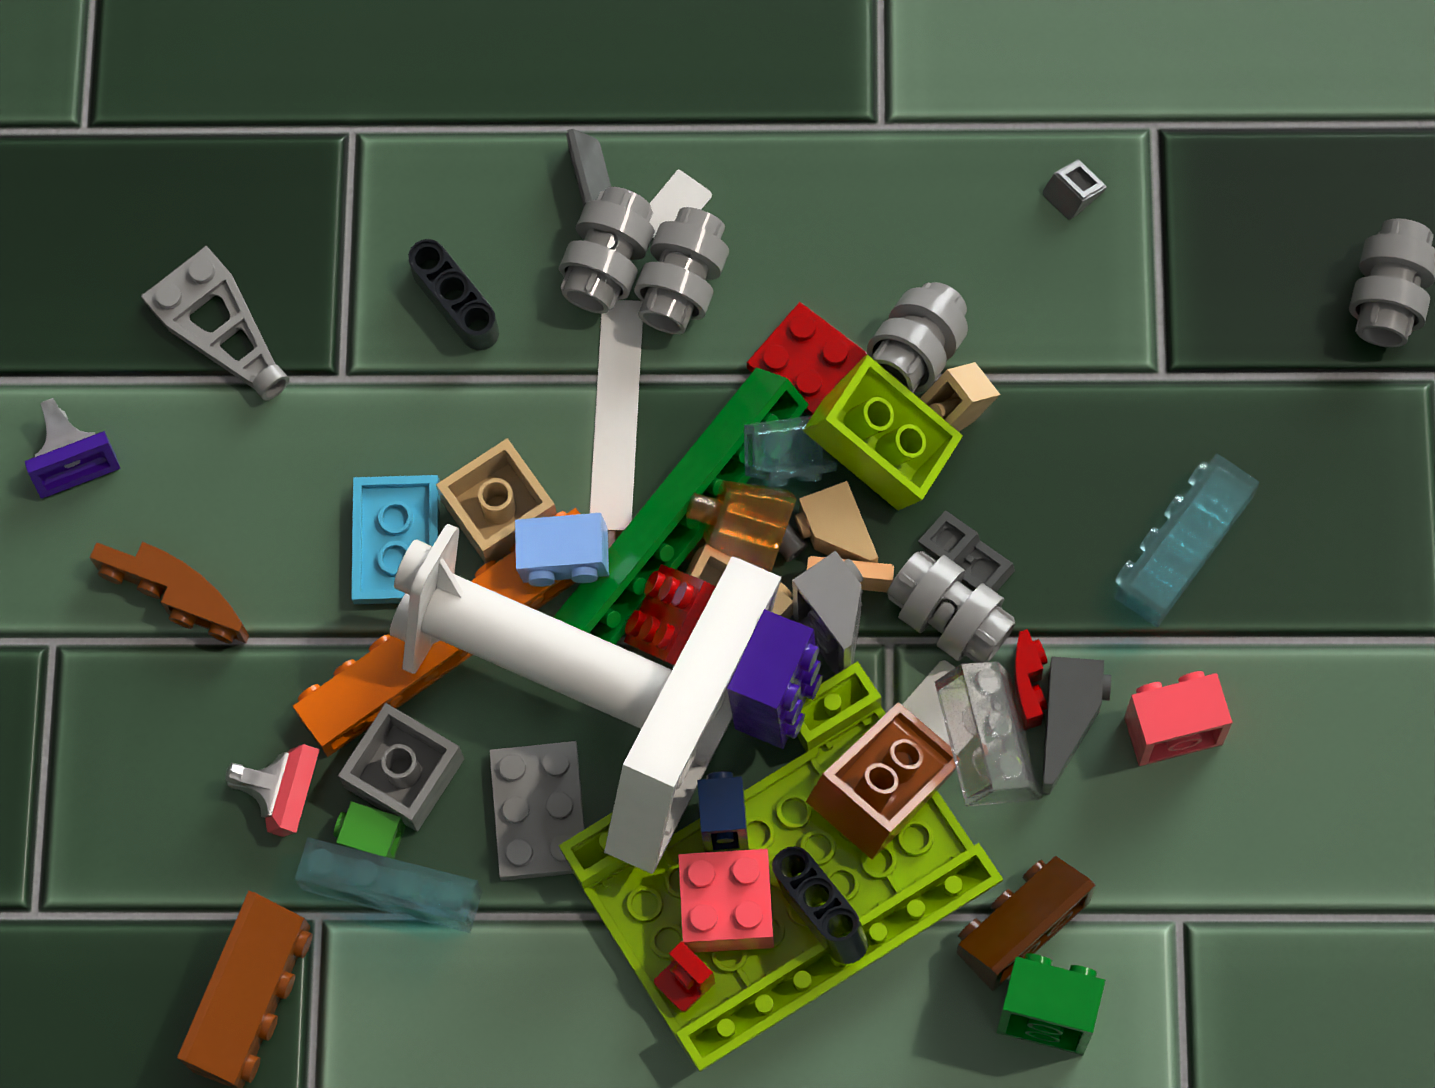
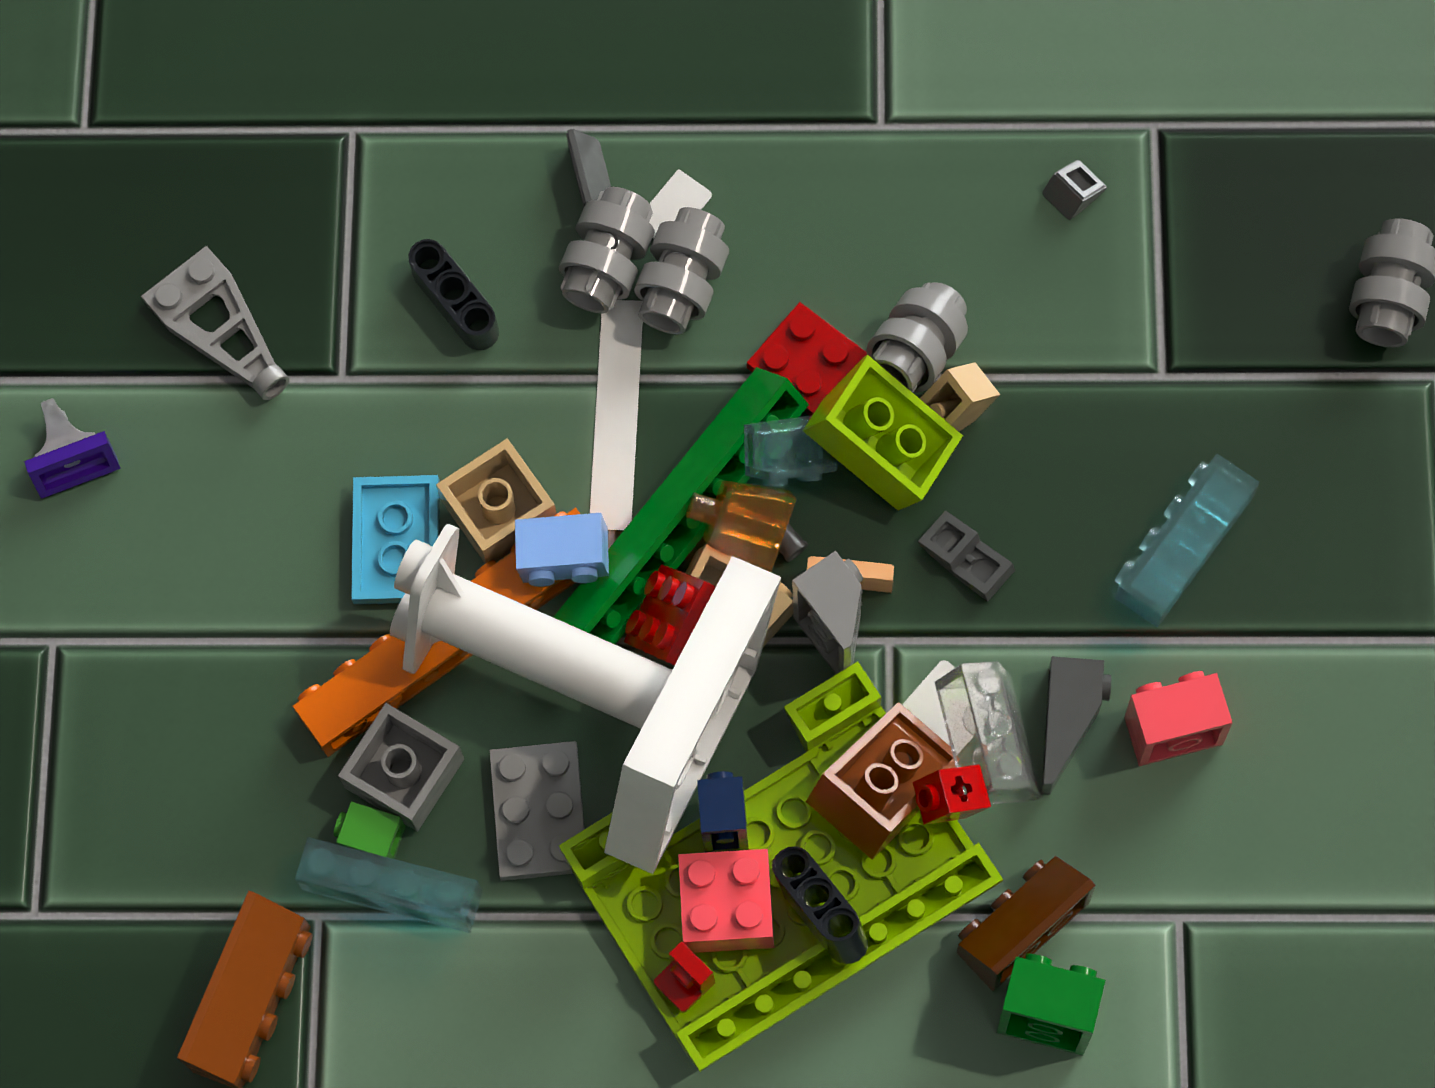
(185, 592): dark orange slope -> none
(278, 787): piece -> none
(775, 679): dark purple brick -> none
(835, 524): tan slope -> none
(923, 594): light grey piece -> none
(942, 795): none -> red brick
(1027, 670): red slope -> none

